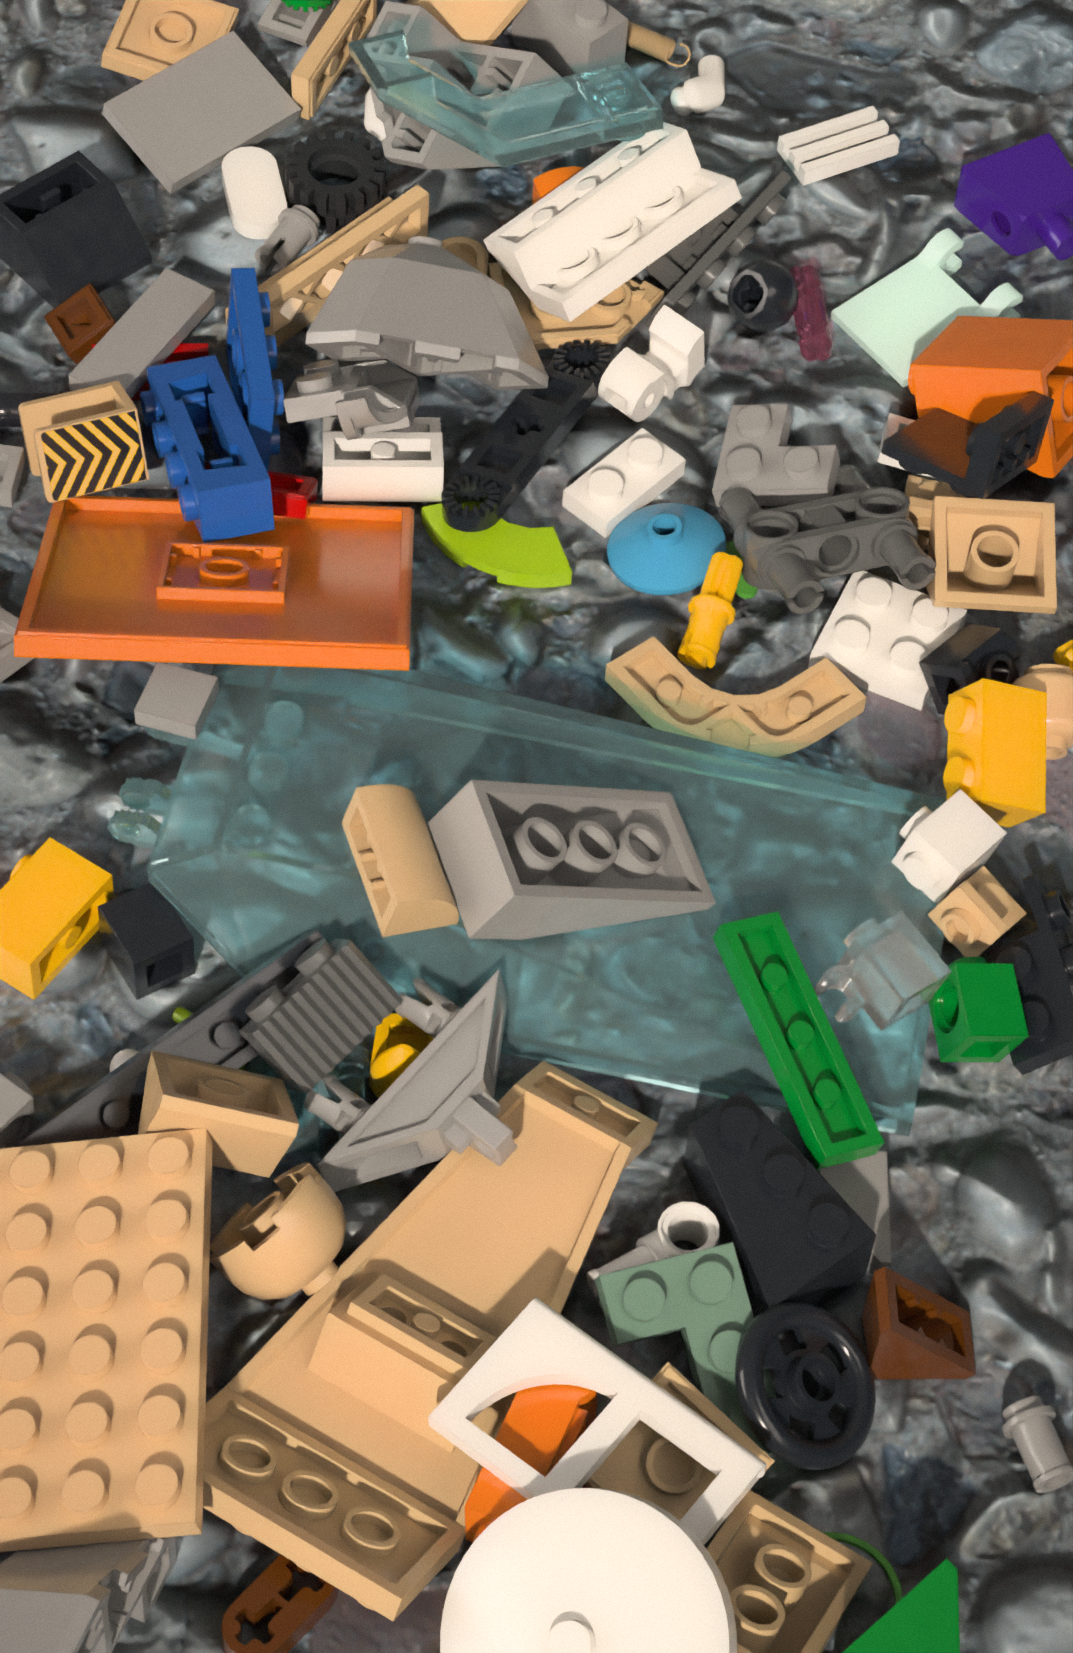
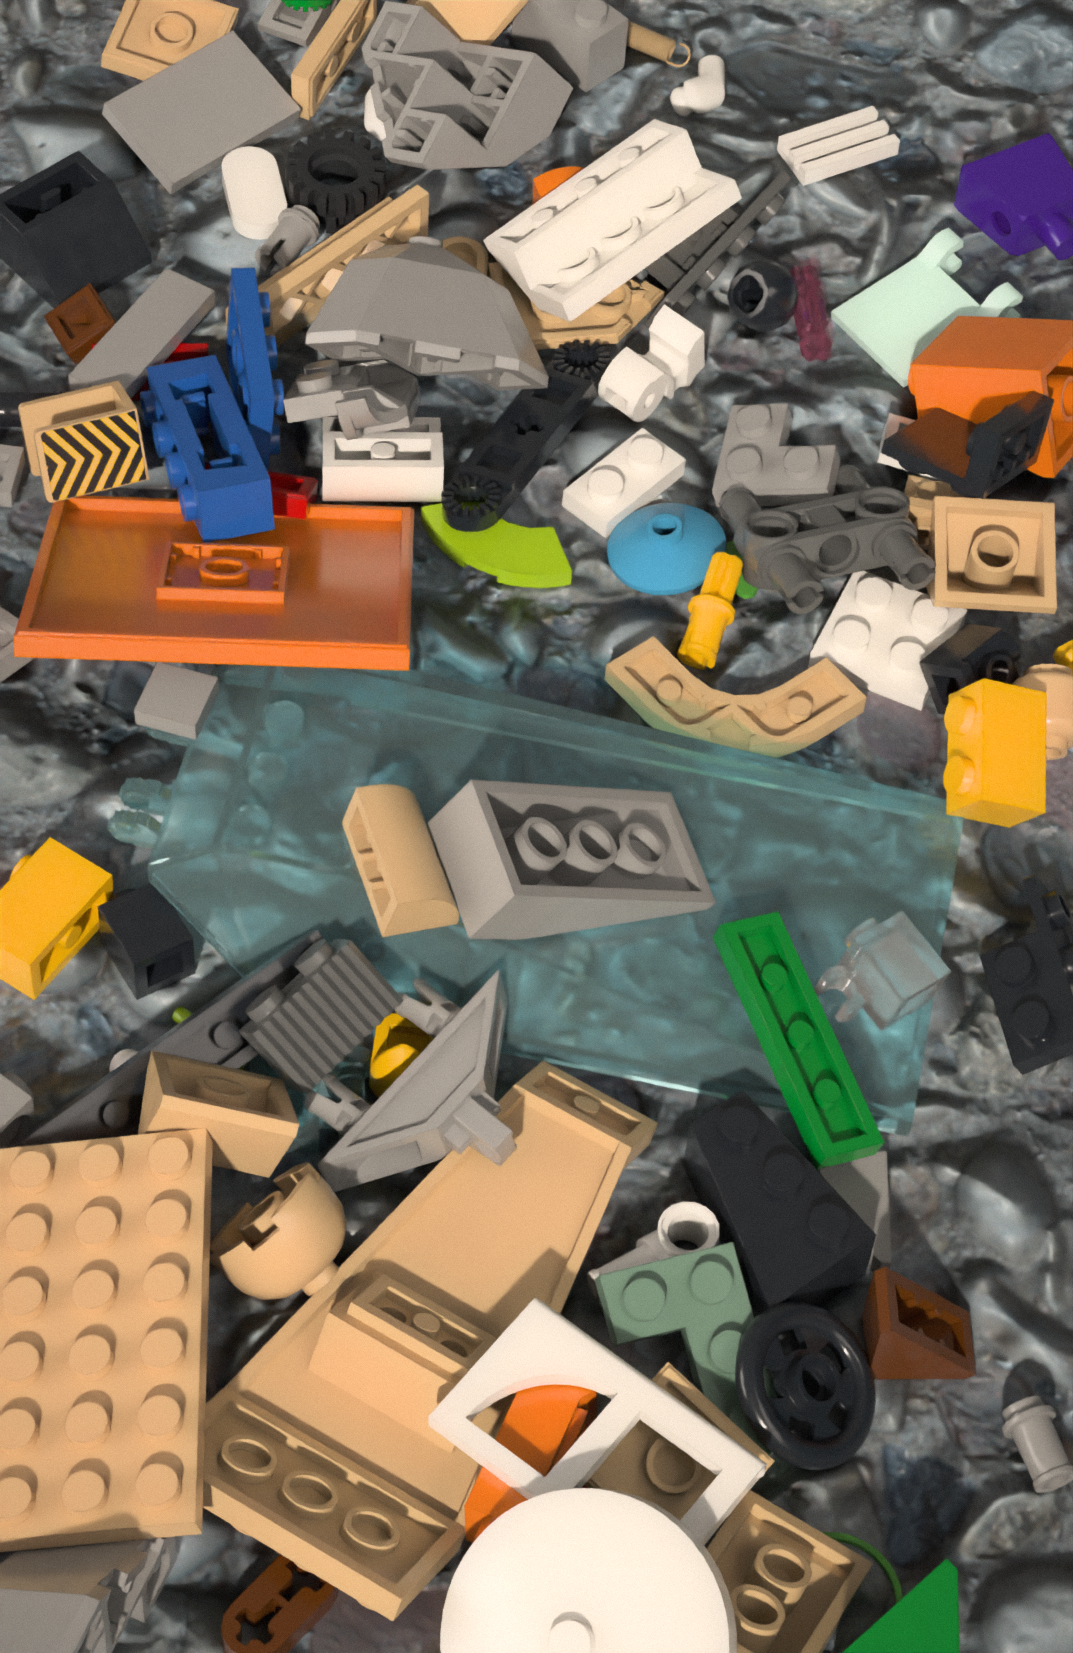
(515, 122): clear light blue windscreen -> none
(946, 845): white brick -> none
(976, 913): tan bracket -> none
(978, 1012): green brick -> none

